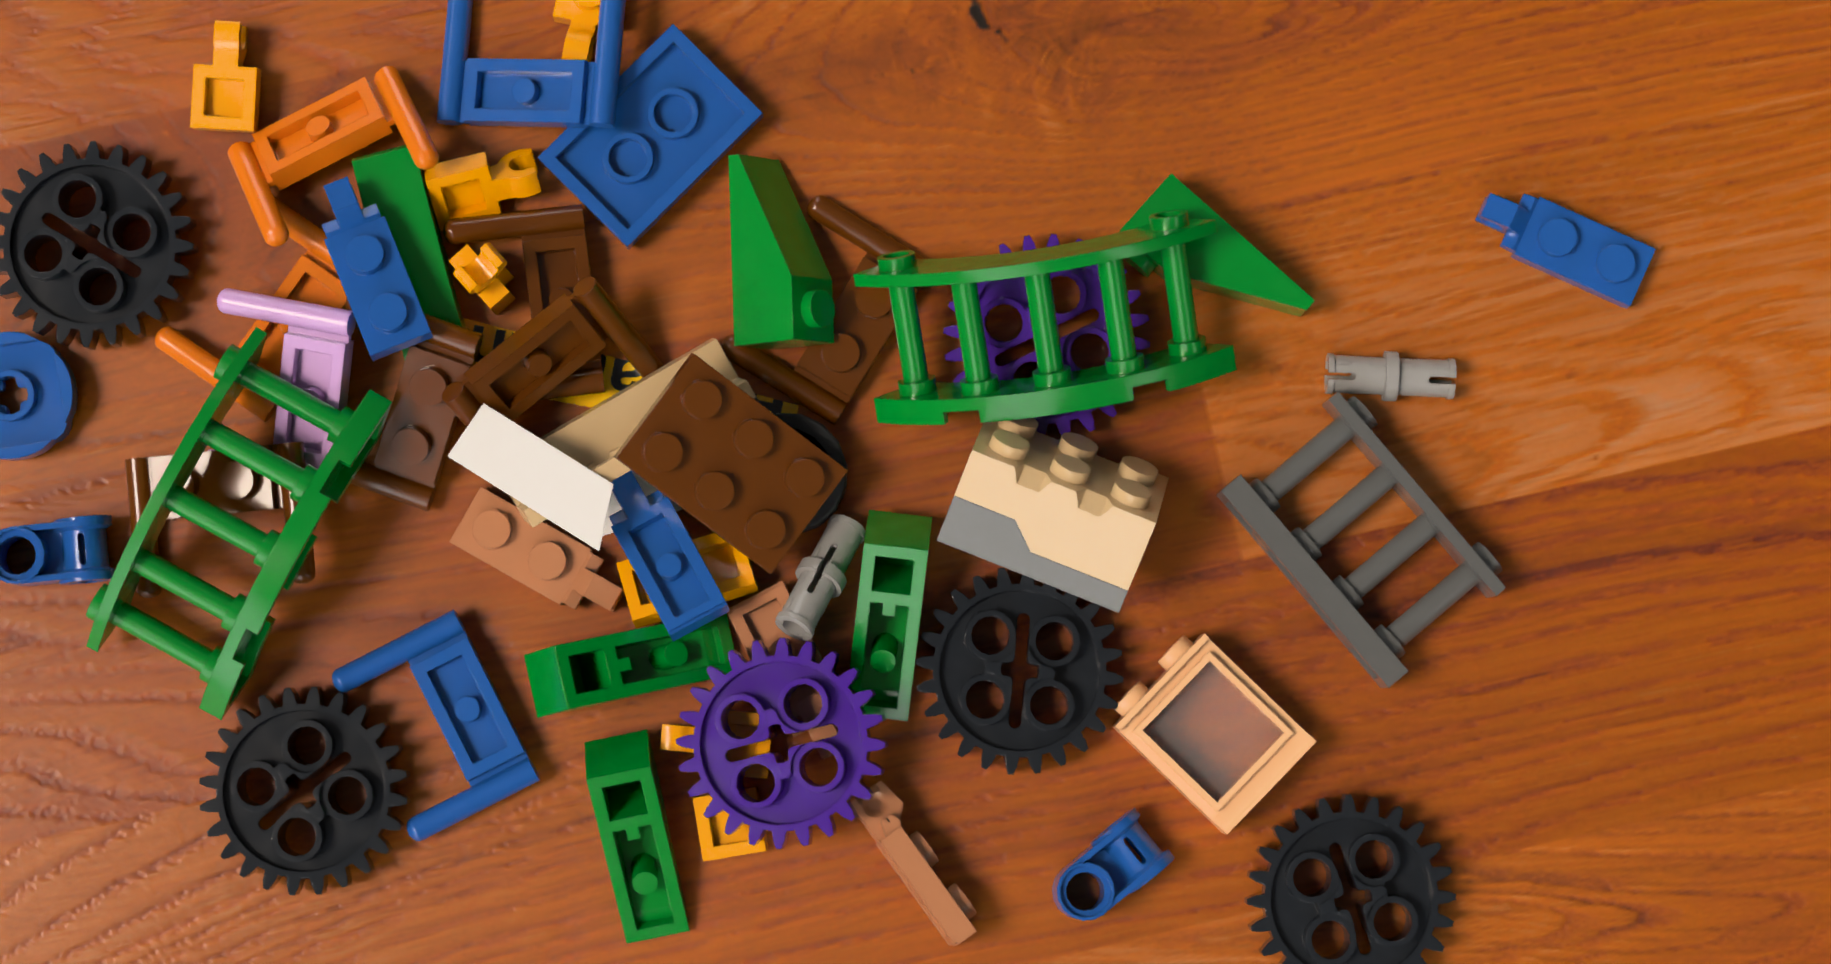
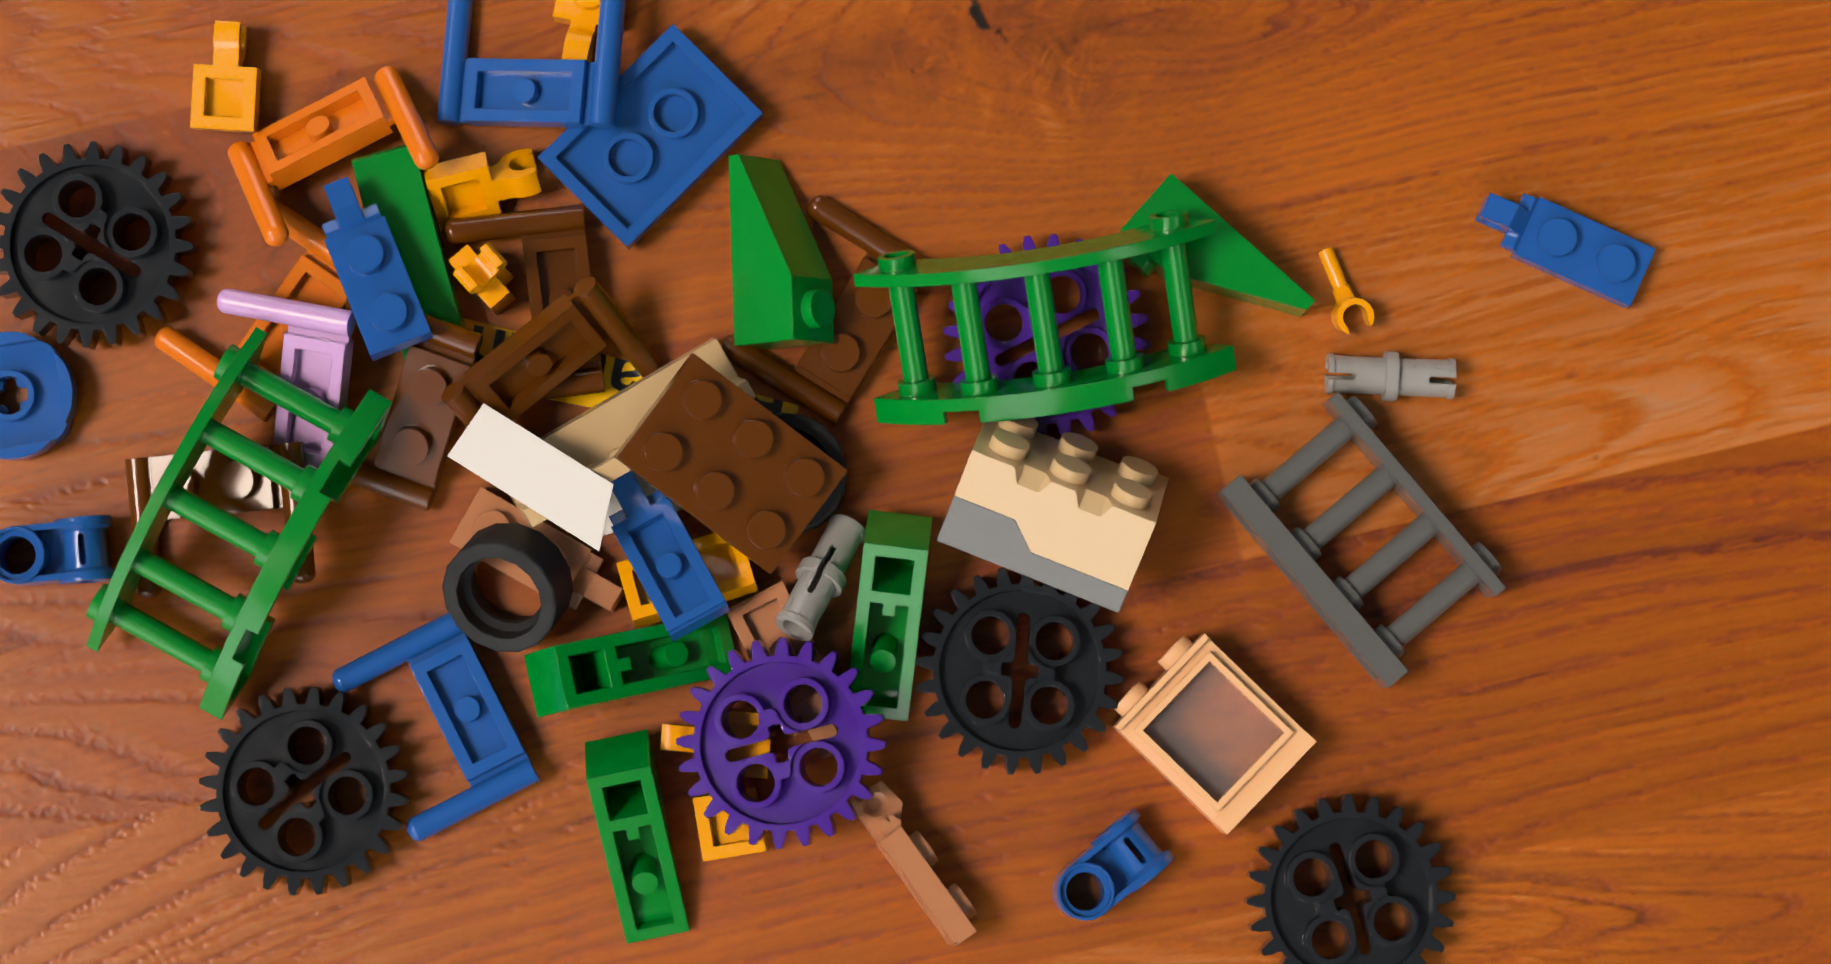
(479, 616): none -> black tyre
(1342, 292): none -> light orange hand

